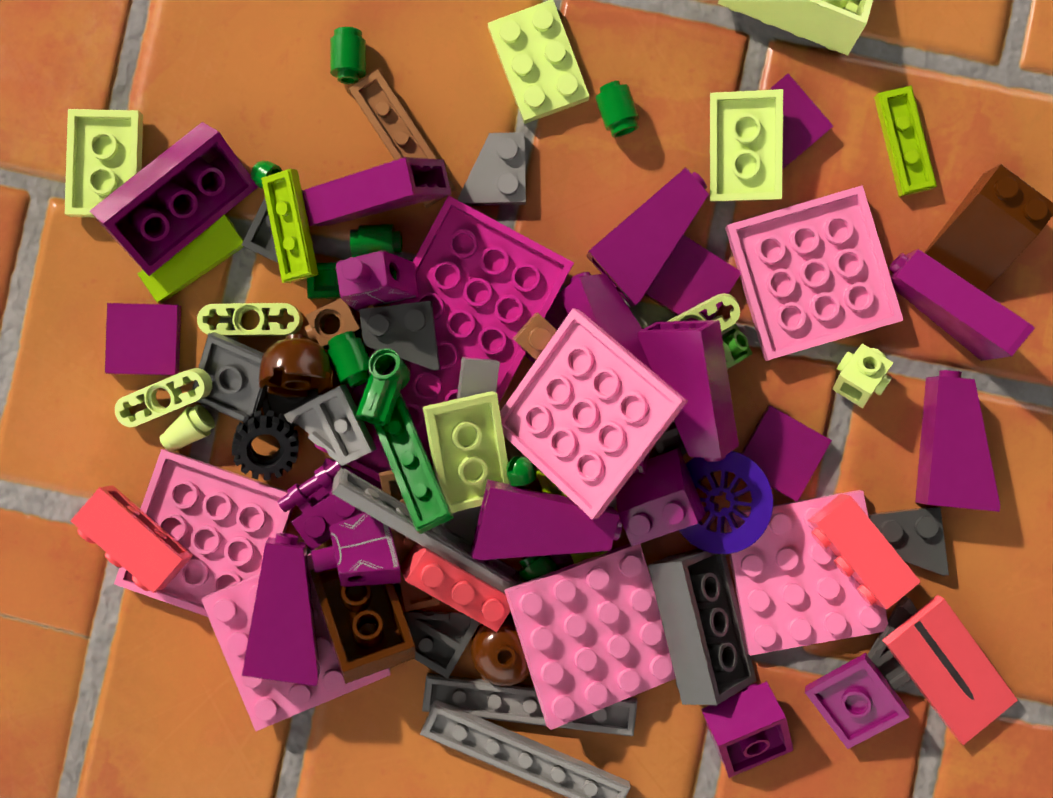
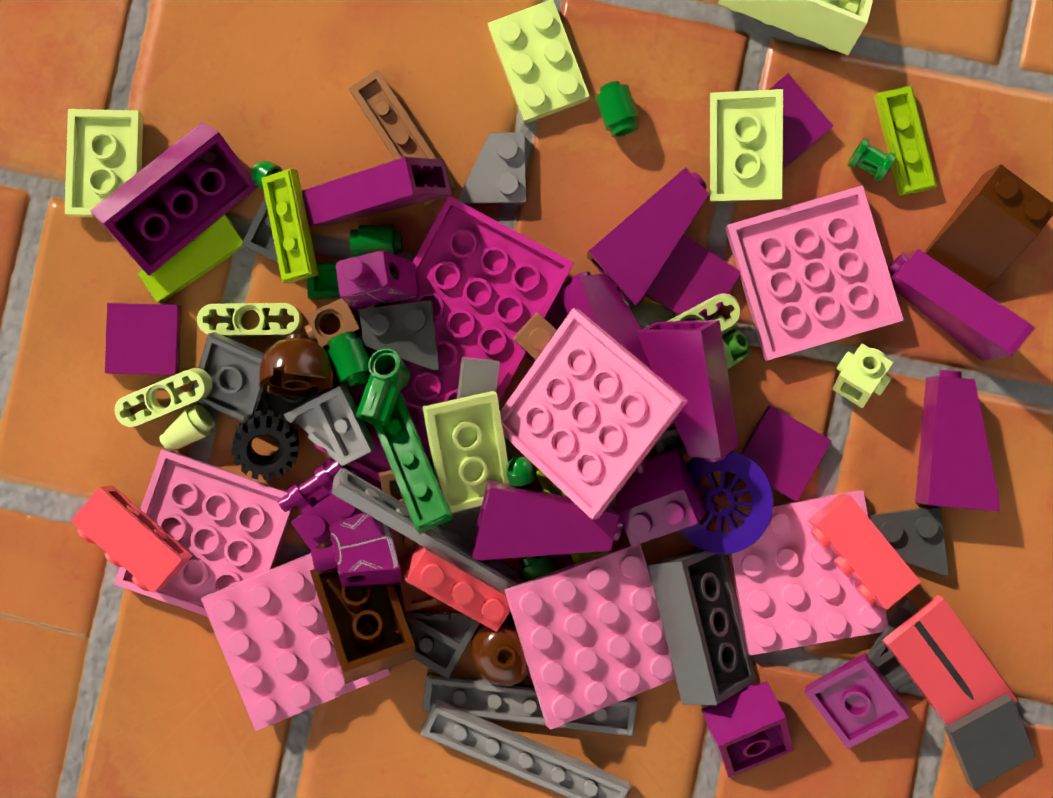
(283, 622): magenta slope -> none
(347, 55): green brick -> none
(871, 159): none -> green bush
(990, 741): none -> dark grey tile

